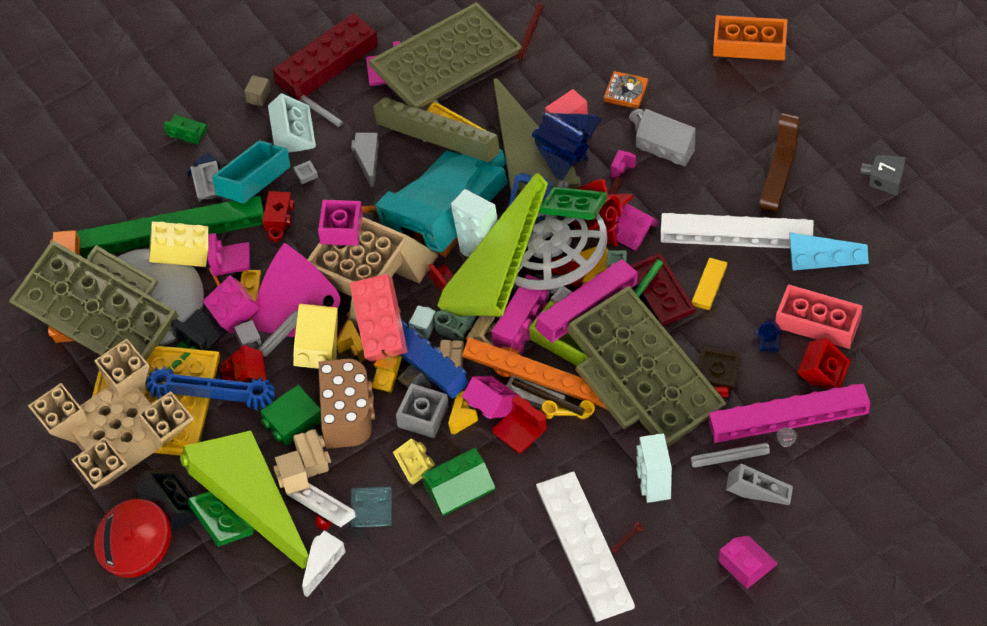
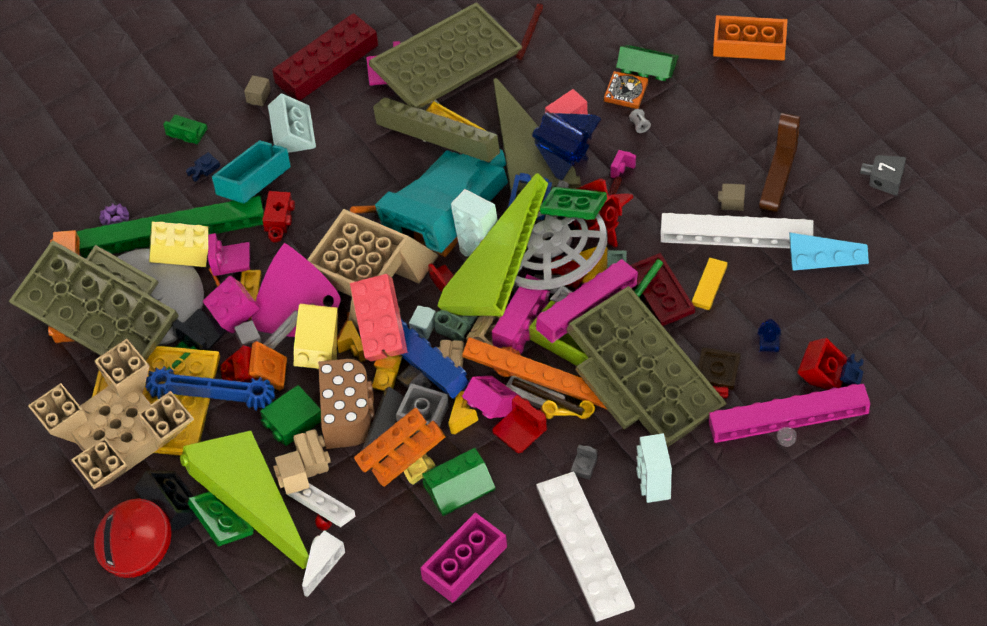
(122, 215): none -> medium lavender gear
(203, 180): light grey plate -> none
(268, 365): none -> orange tile
(305, 172): light grey plate -> none
(321, 111): light grey bar -> none
(340, 222): dark pink brick -> none
(366, 153): light grey slope -> none
(371, 506): clear light blue plate -> none
(385, 415): none -> dark grey tile
(405, 455): none -> orange fence
(463, 557): none -> dark pink brick
(584, 461): none -> flat silver bracket
(633, 226): dark pink bracket -> none
(637, 528): clear red hinge -> none
(646, 62): none -> slope
(666, 137): light grey slope -> none
(730, 455): light grey axle -> none
(732, 197): none -> dark tan brick
(746, 560): dark pink slope -> none
(758, 486): light grey slope -> none
(818, 316): coral brick -> none
(850, 372): none -> dark blue plate

